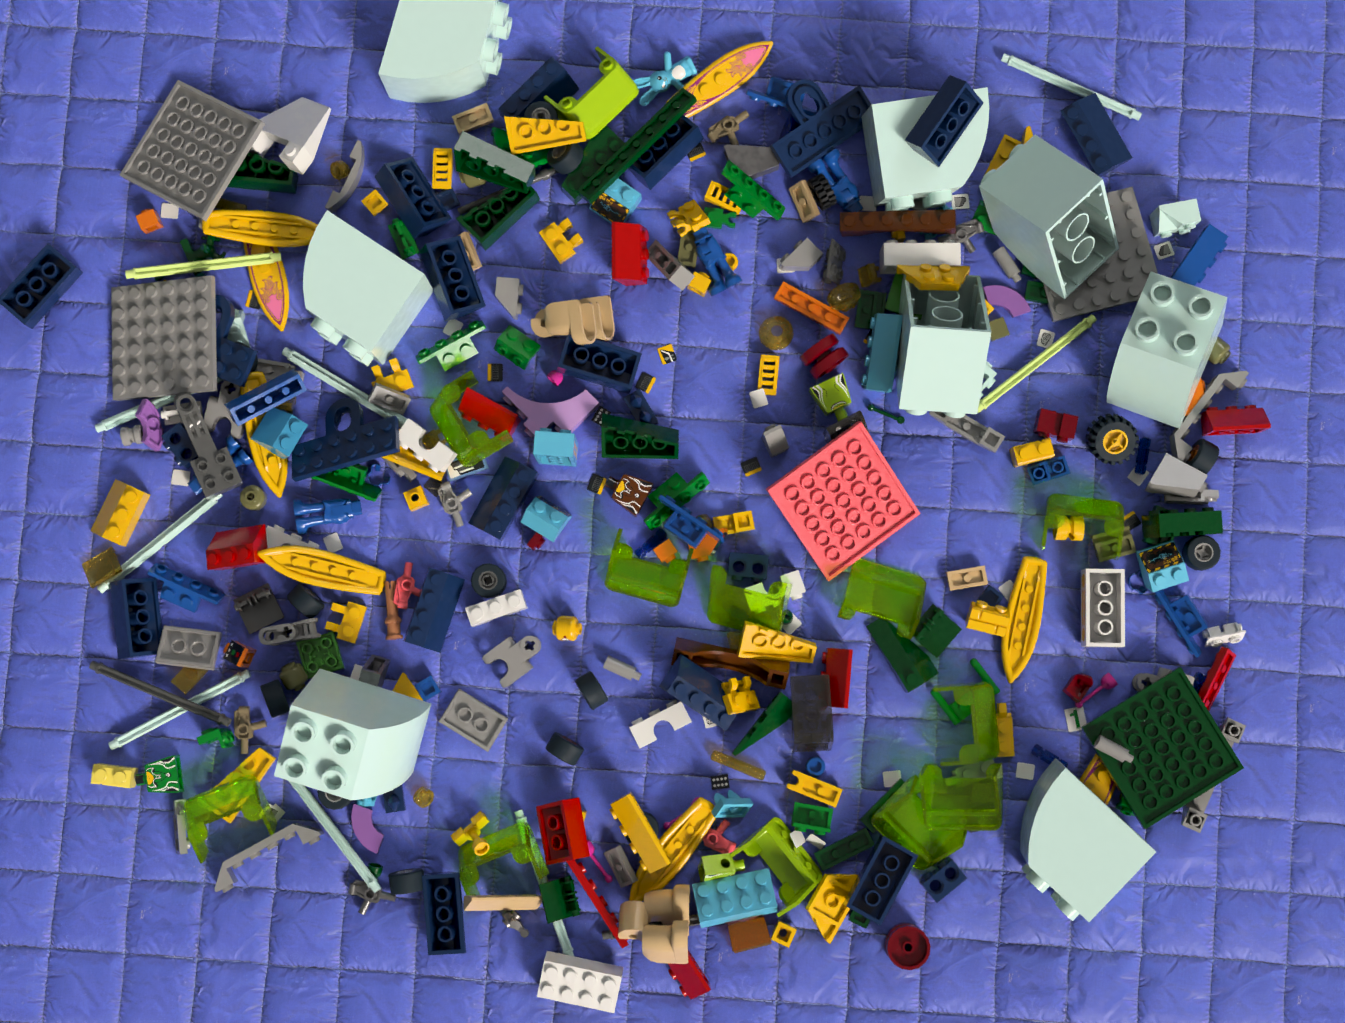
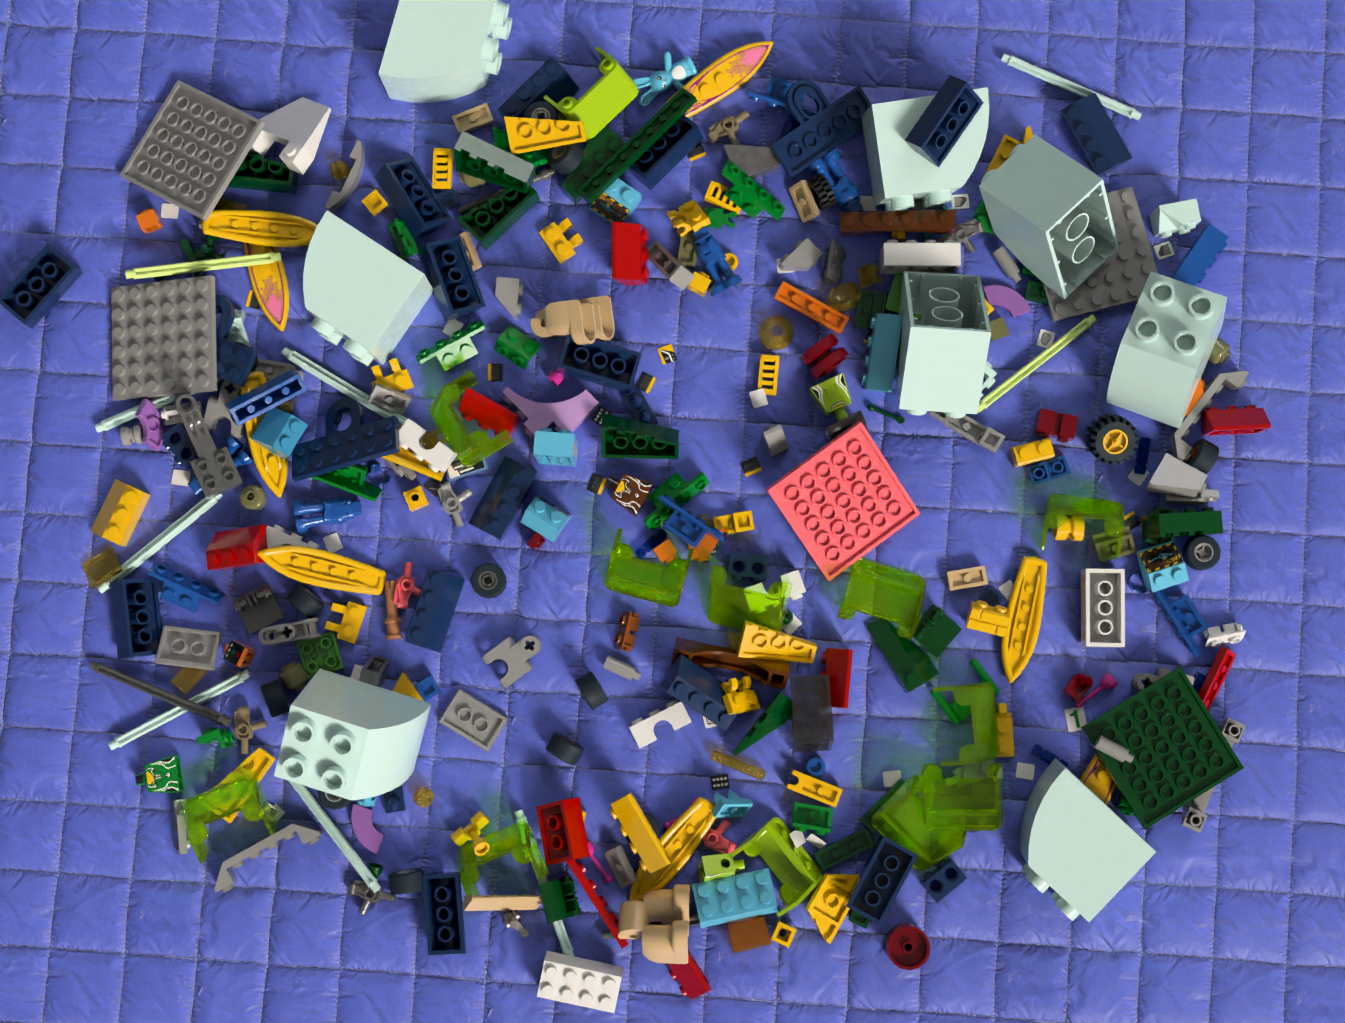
(114, 775): light yellow brick -> none
(496, 607): white arch -> none
(566, 628): yellow head -> none
(623, 639): none -> dark orange hinge
(935, 277): yellow wing -> none

